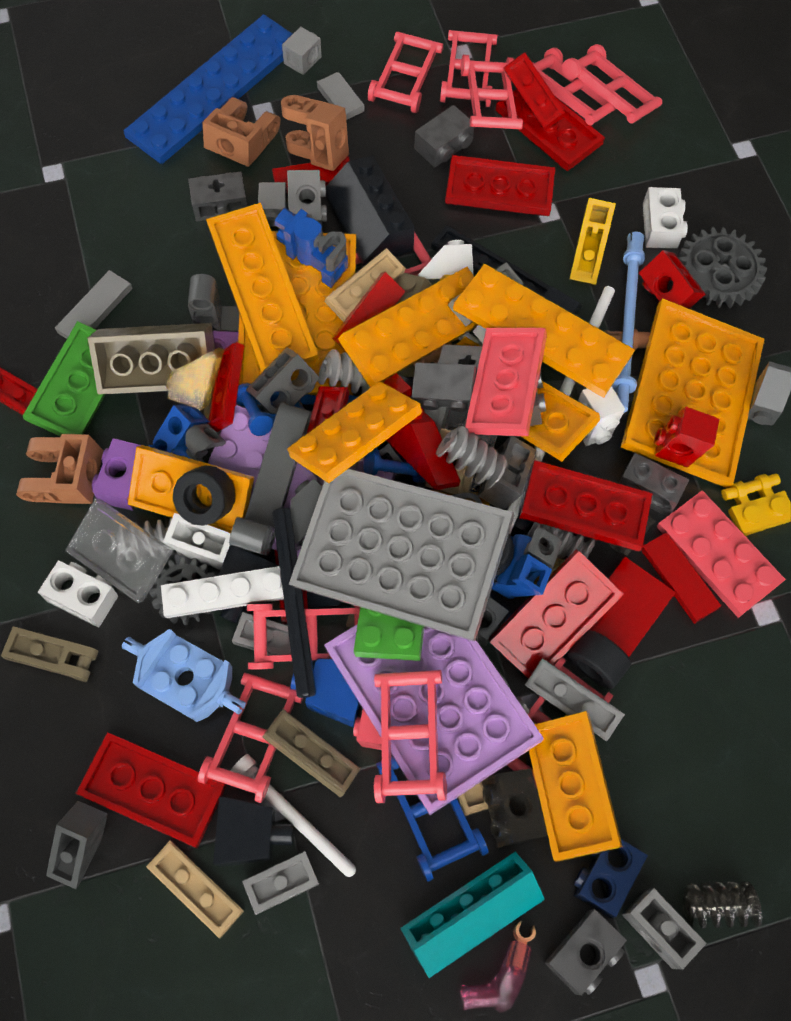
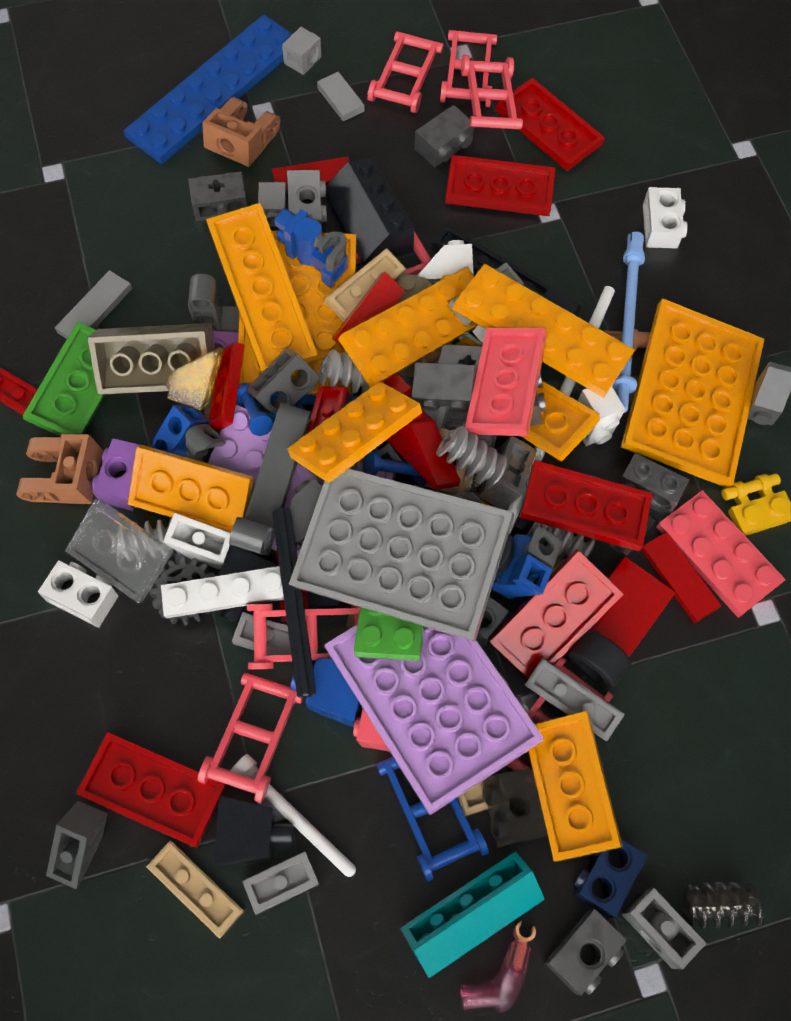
(48, 653): dark tan plate -> none
(166, 659): light blue plate -> none
(191, 507): black tyre -> none
(311, 753): dark tan tile -> none
(326, 132): nougat brick -> none
(382, 783): coral piece -> none
(534, 91): red tile -> none
(554, 59): coral piece -> none
(592, 241): yellow slope -> none
(596, 56): coral piece -> none
(663, 269): red brick -> none
(686, 437): red brick -> none
(724, 266): dark grey gear -> none

